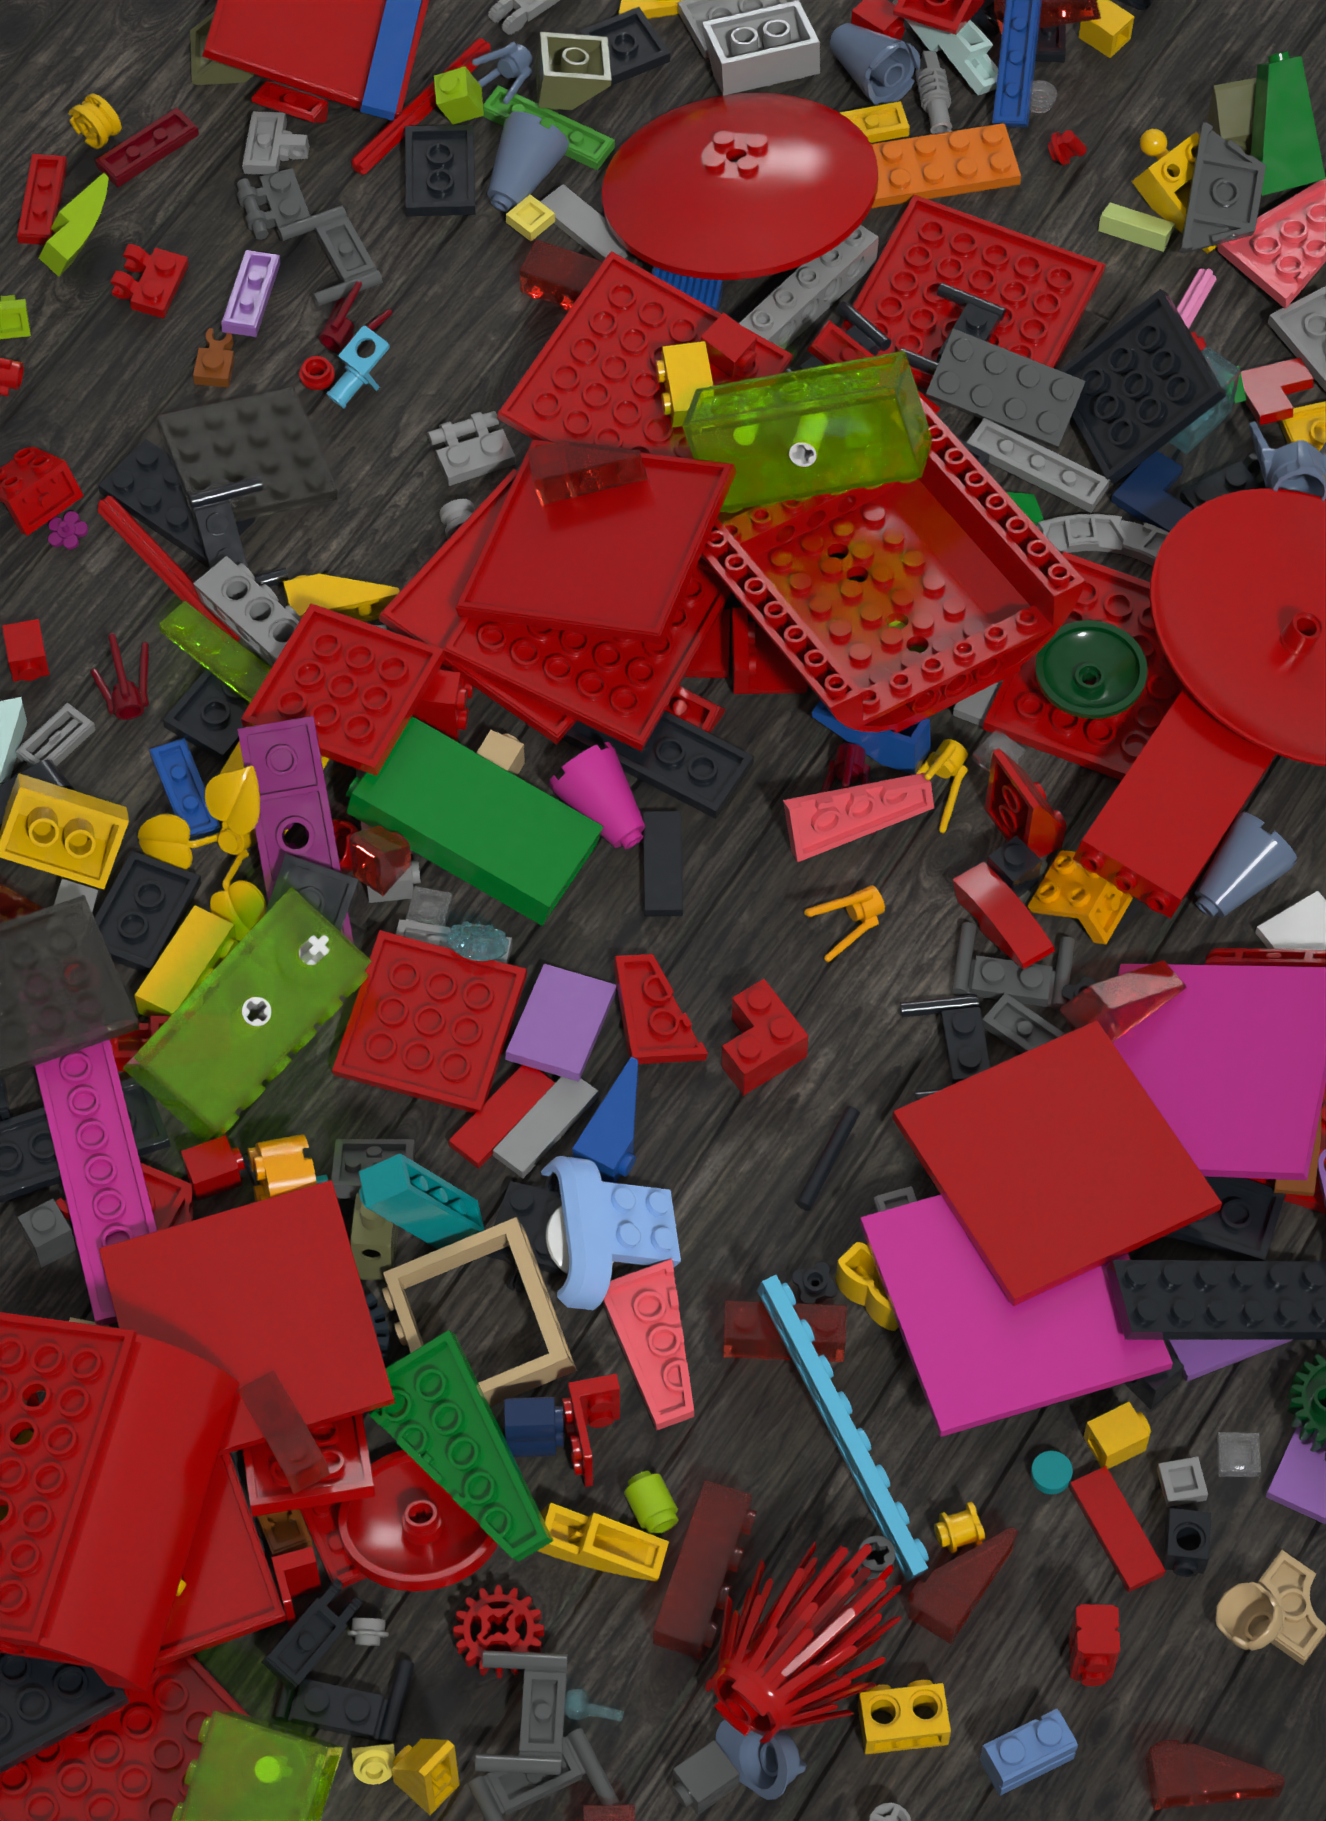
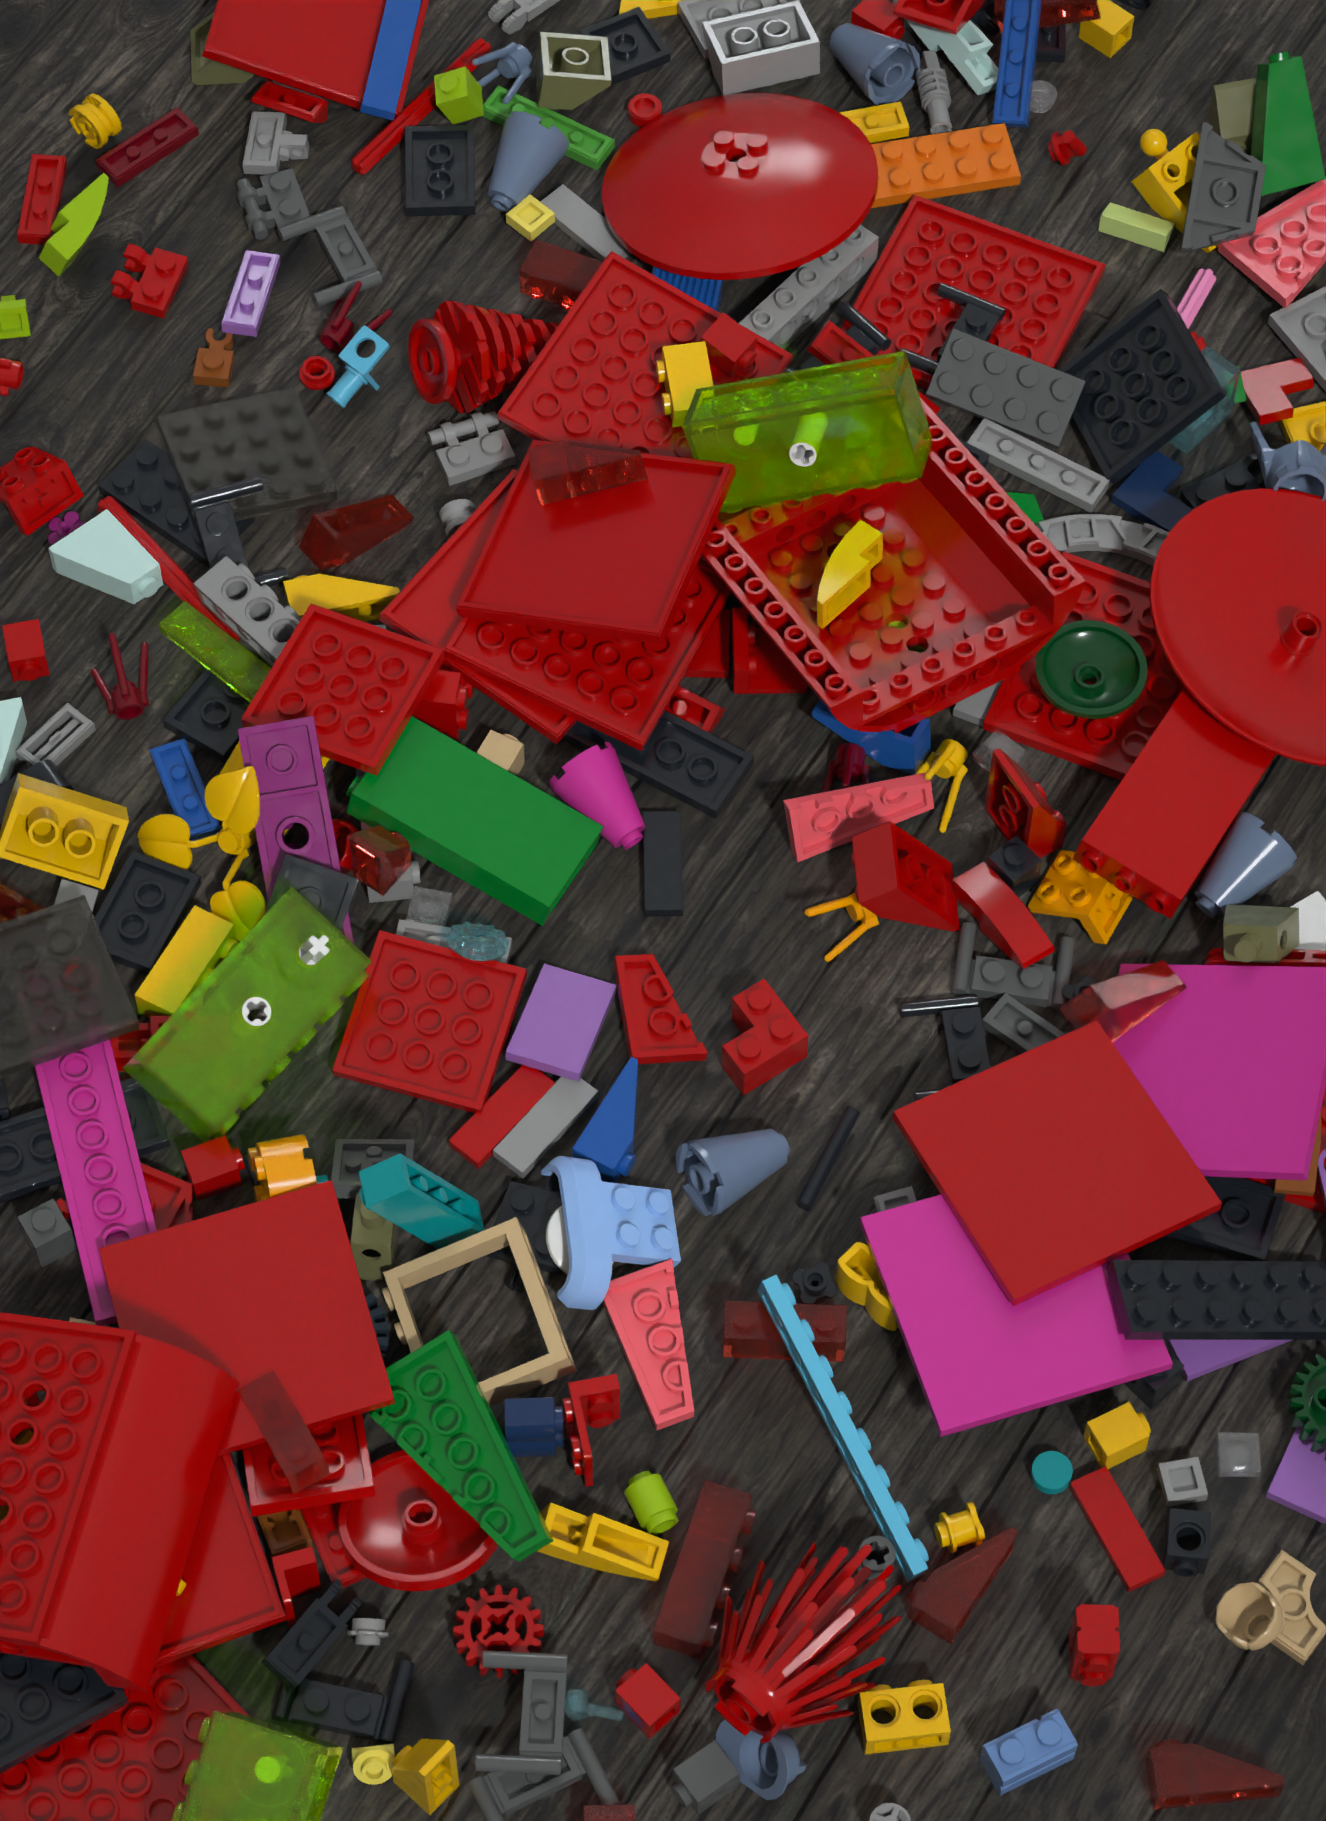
(107, 559): none -> light aqua slope
(351, 530): none -> clear red slope
(472, 353): none -> red plant
(644, 109): none -> red tile
(646, 1700): none -> red brick
(729, 1167): none -> sand blue cone
(848, 571): none -> yellow slope
(904, 879): none -> red slope
(1256, 931): none -> olive torso

